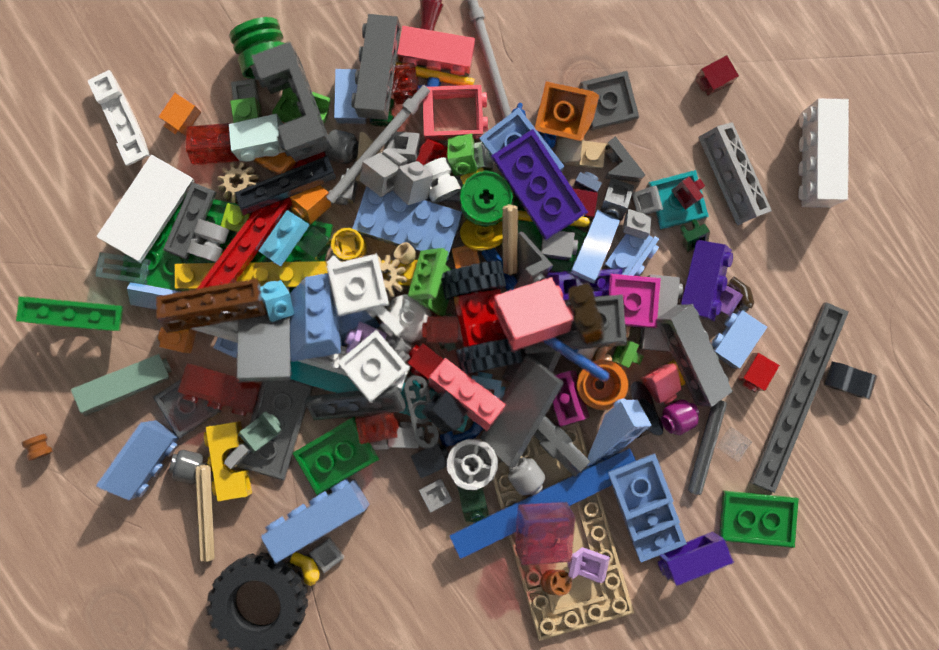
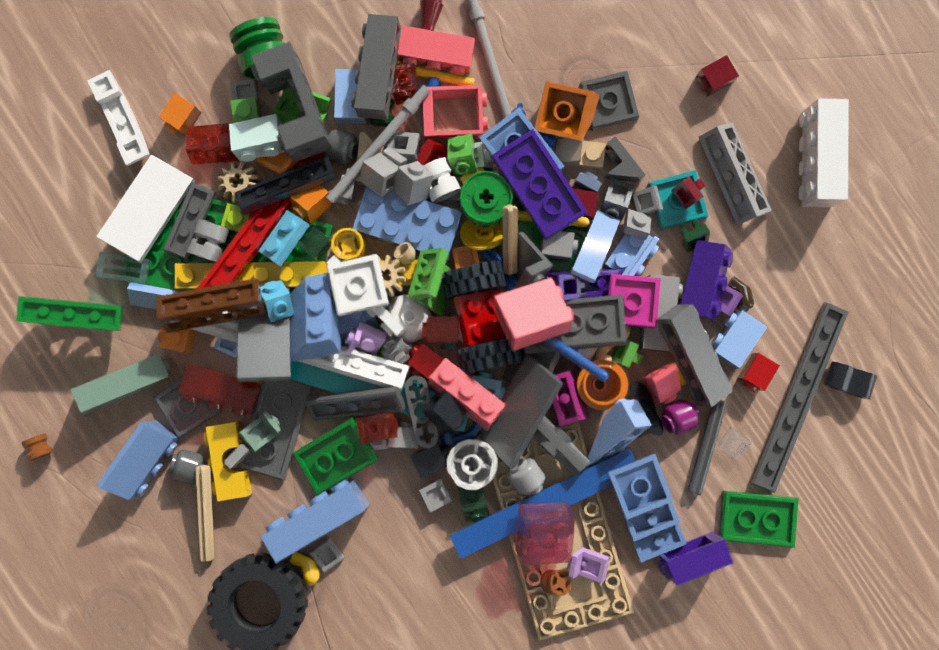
(373, 366): white tile -> none
(586, 313): dark brown brick -> none

